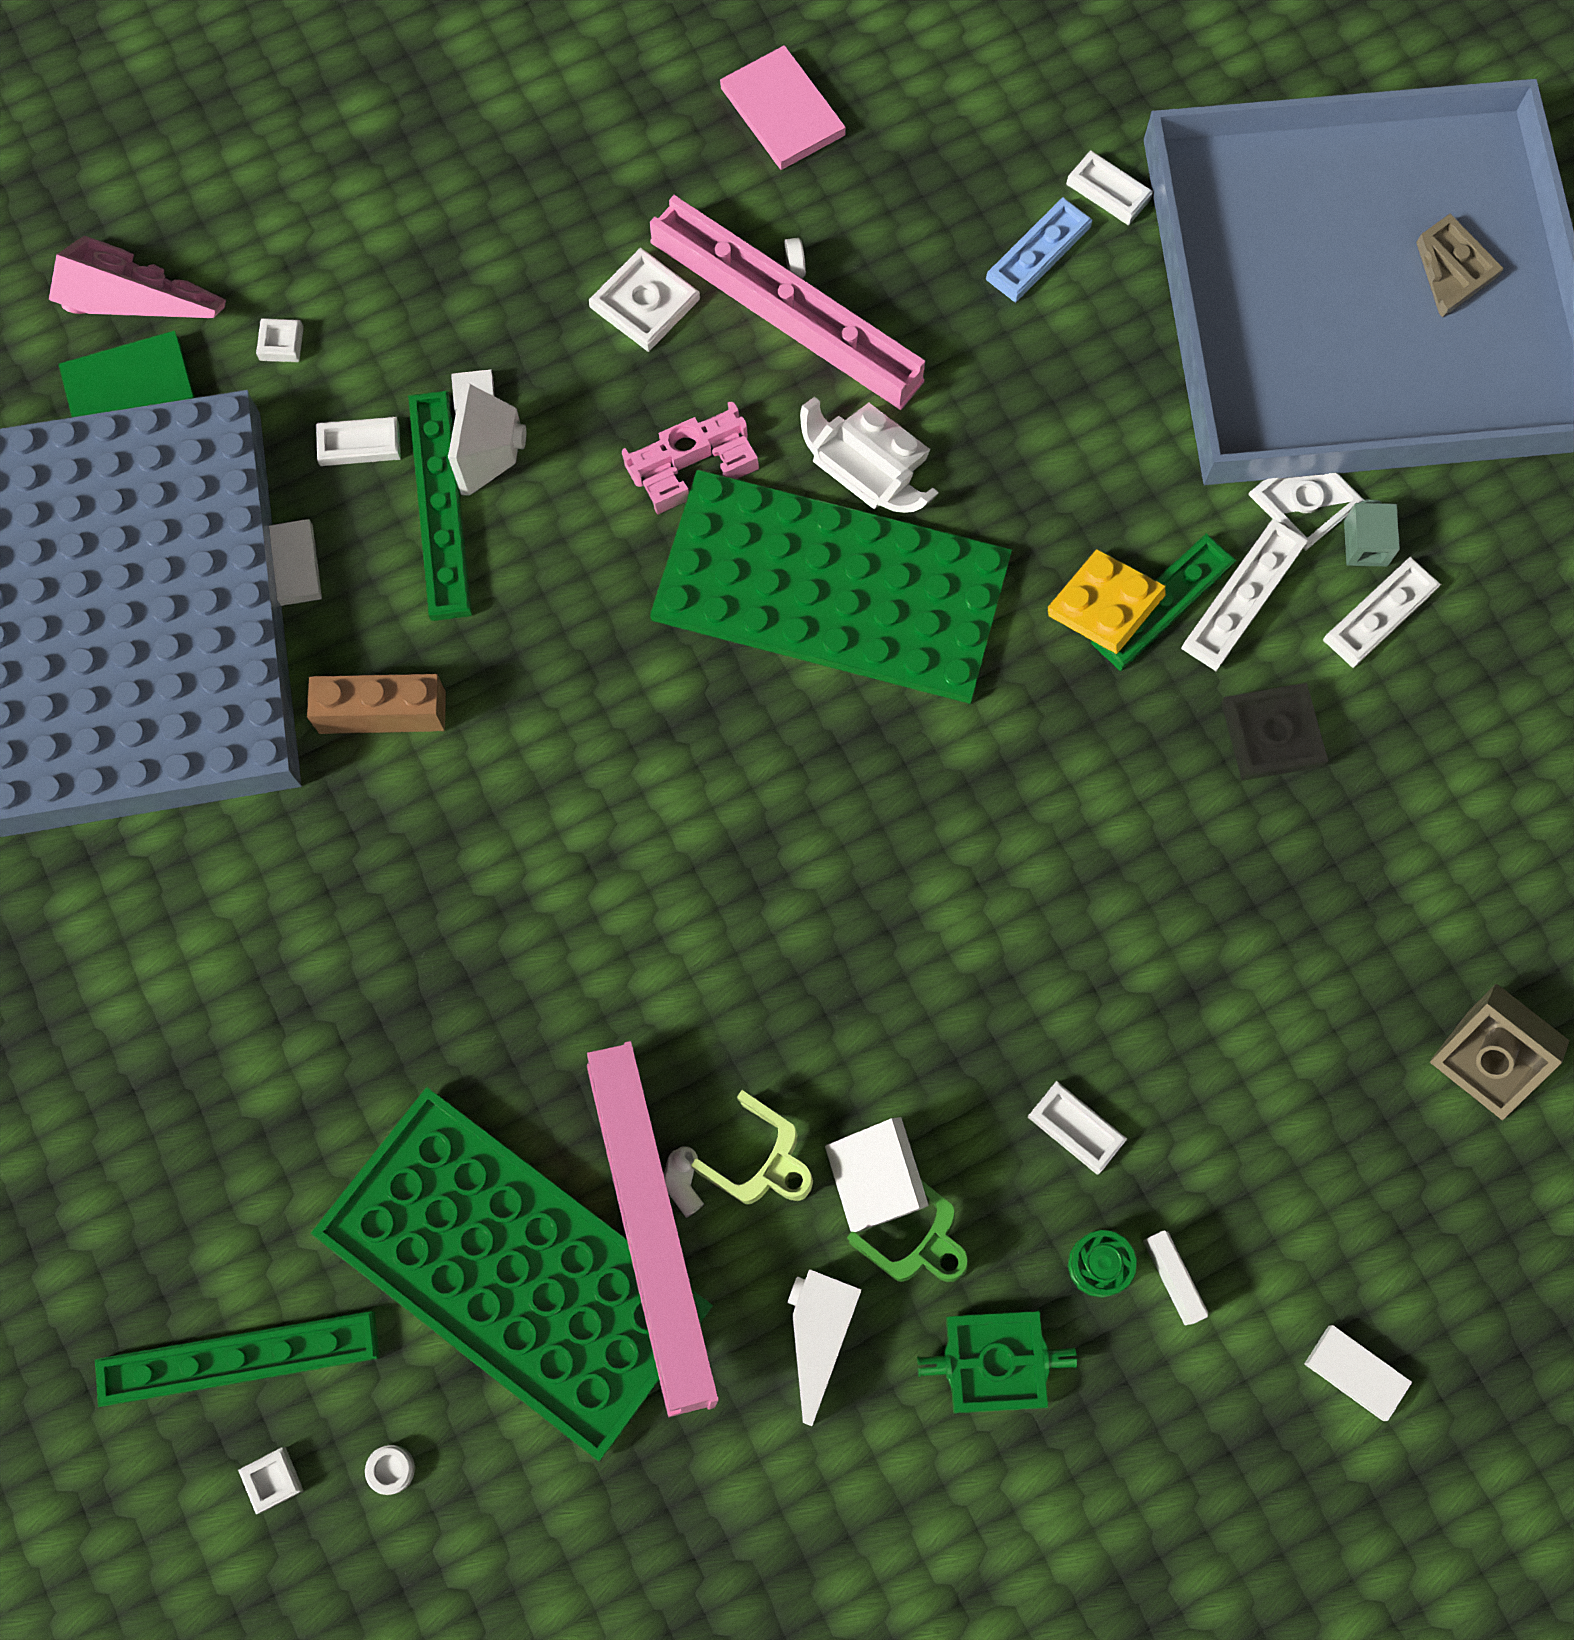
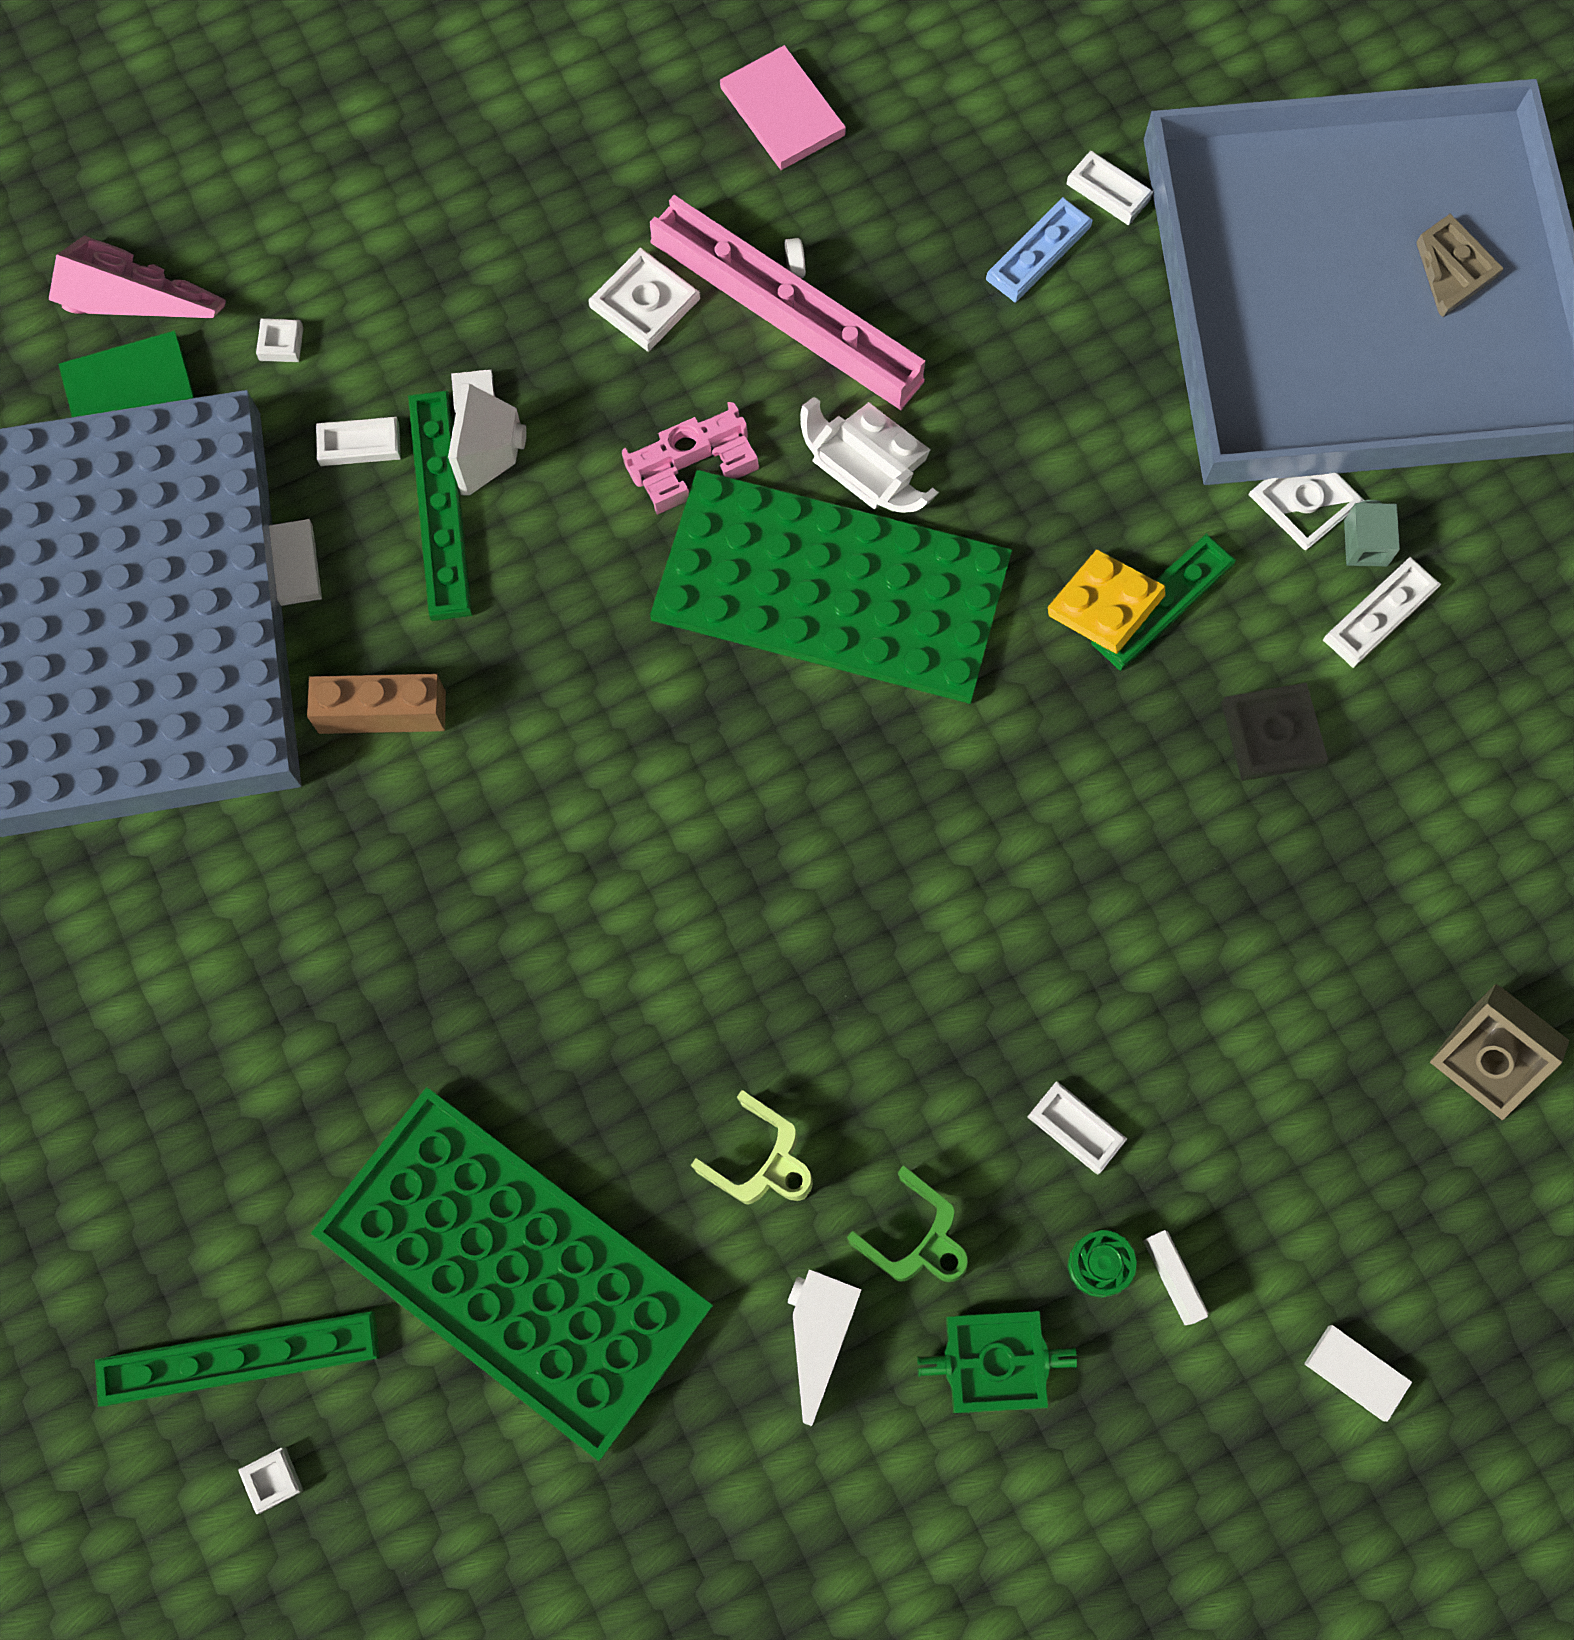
(389, 1469): white tile -> none
(651, 1232): bright pink tile -> none
(678, 1180): white arm -> none
(876, 1175): white tile -> none
(1244, 594): white plate -> none

